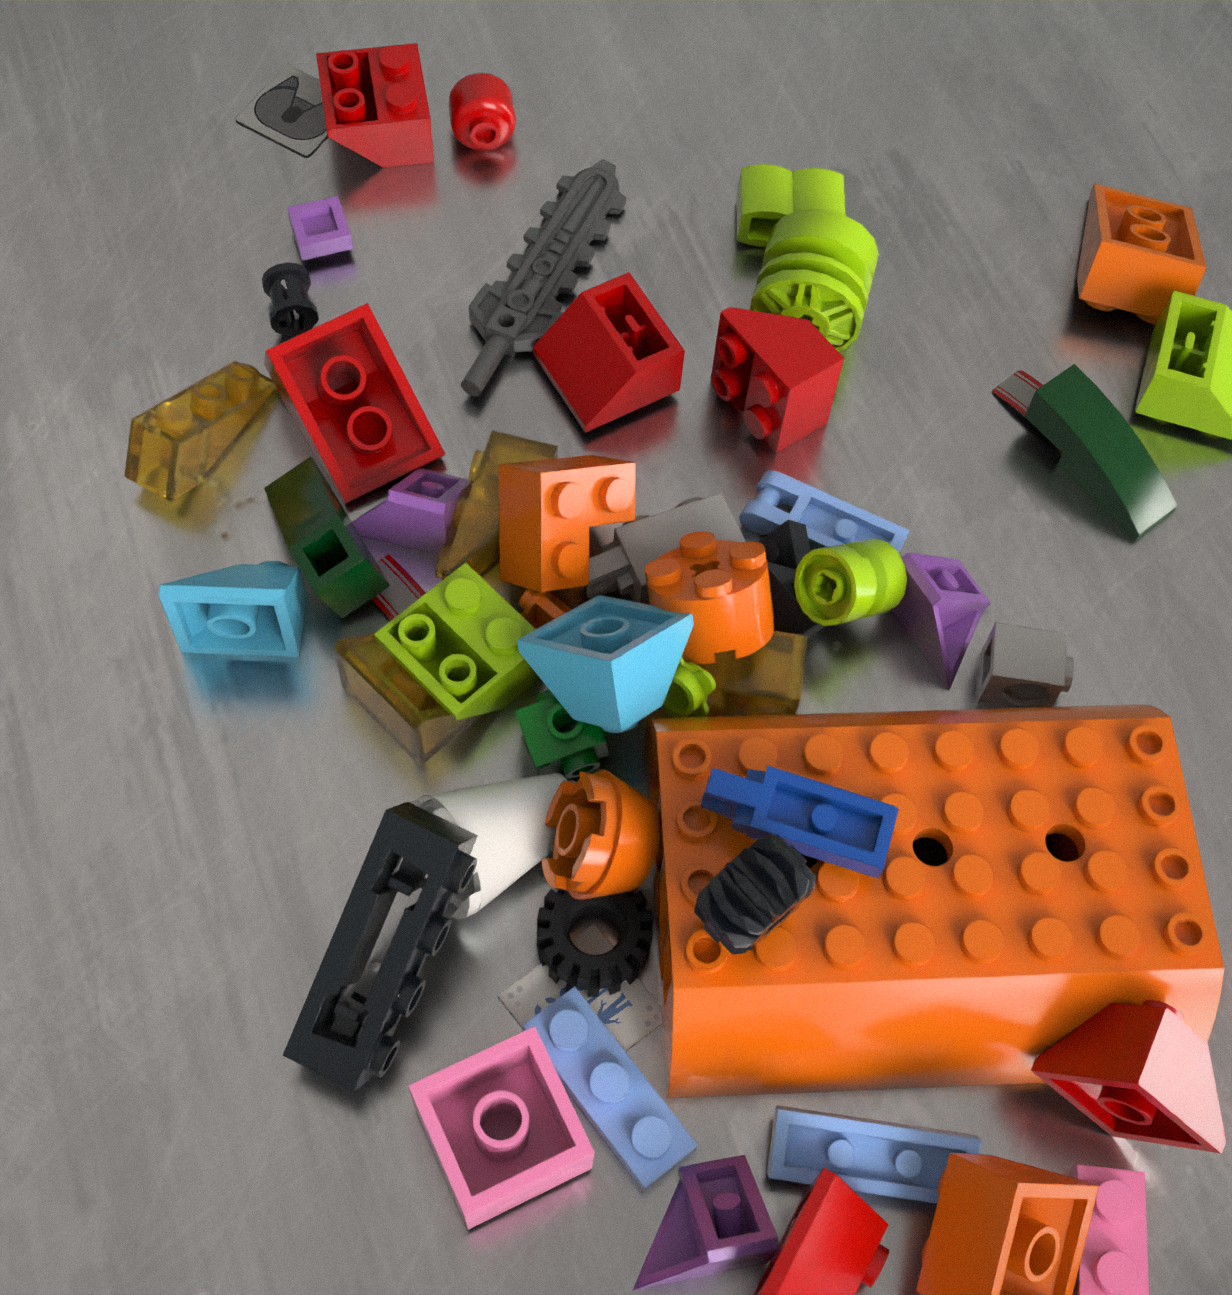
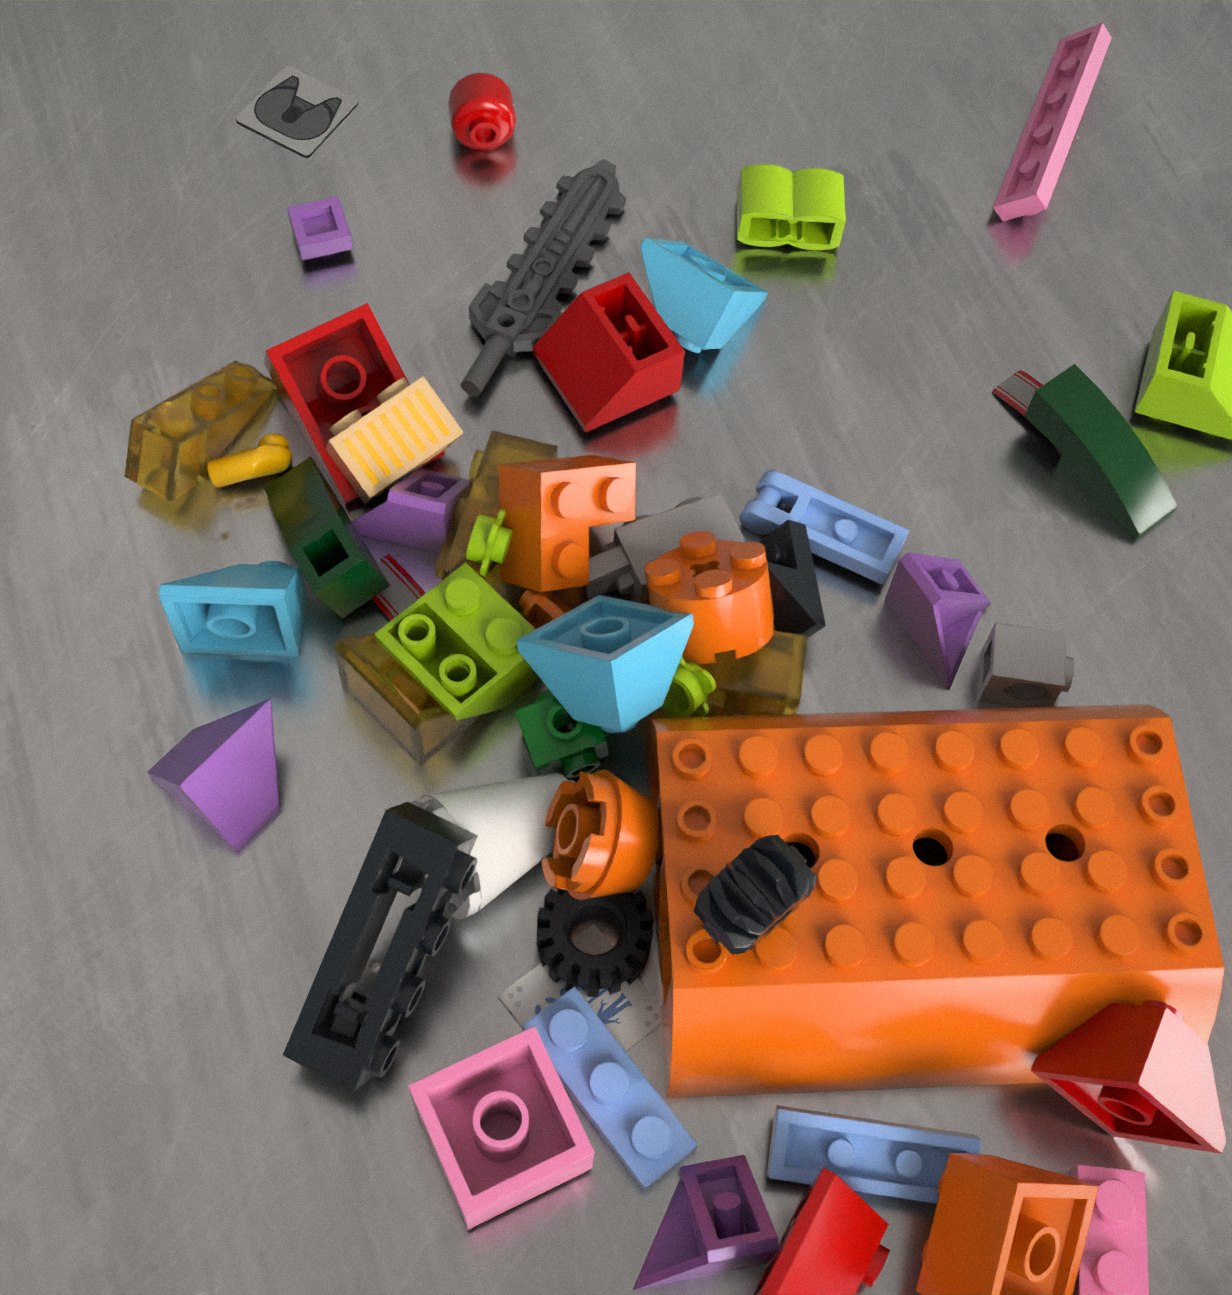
(226, 773): none -> medium lavender slope
(268, 458): none -> yellow arm
(290, 299): black bush -> none
(377, 103): red slope -> none
(392, 438): none -> tan brick
(489, 541): none -> lime plate
(697, 294): none -> medium azure slope
(775, 374): red slope -> none
(805, 814): blue hinge -> none
(818, 271): lime wheel -> none
(850, 581): lime wheel -> none
(1052, 124): none -> bright pink plate
(1137, 253): orange slope -> none

